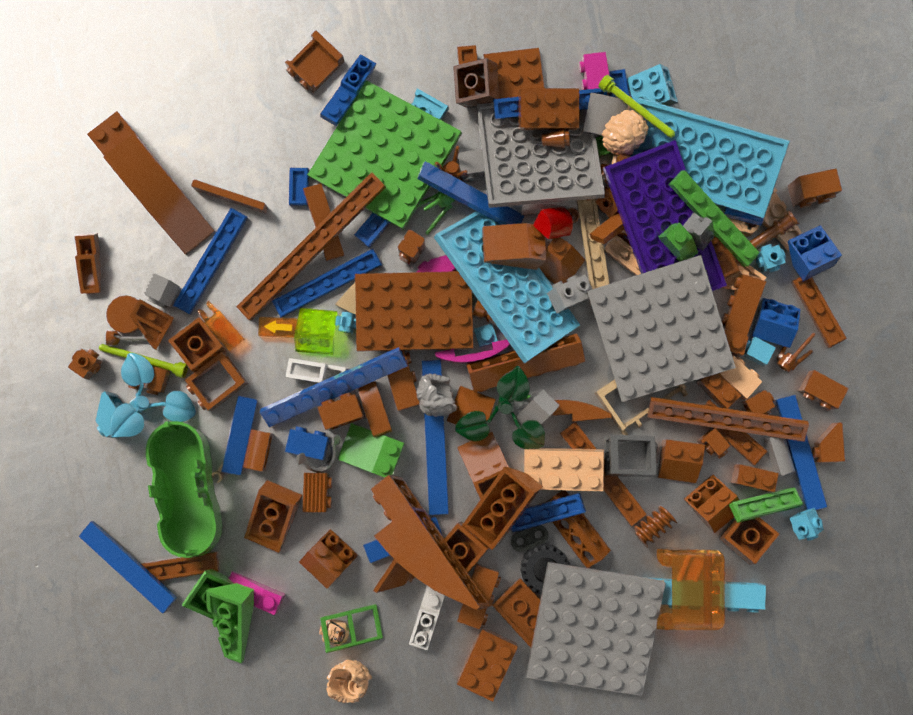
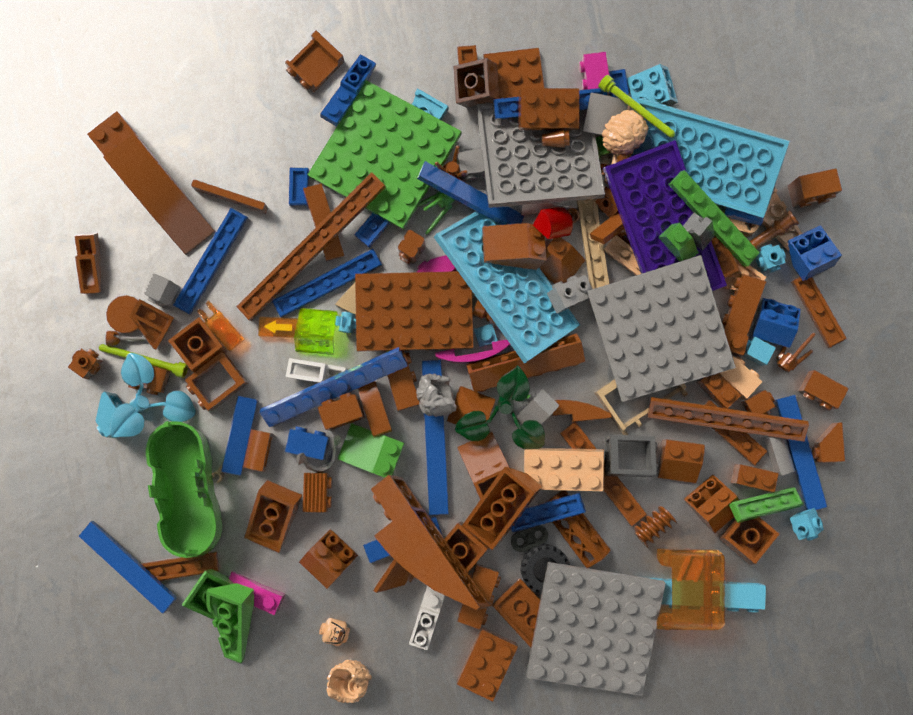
(351, 628): bright green window -> none
(714, 443): dark orange brick -> none

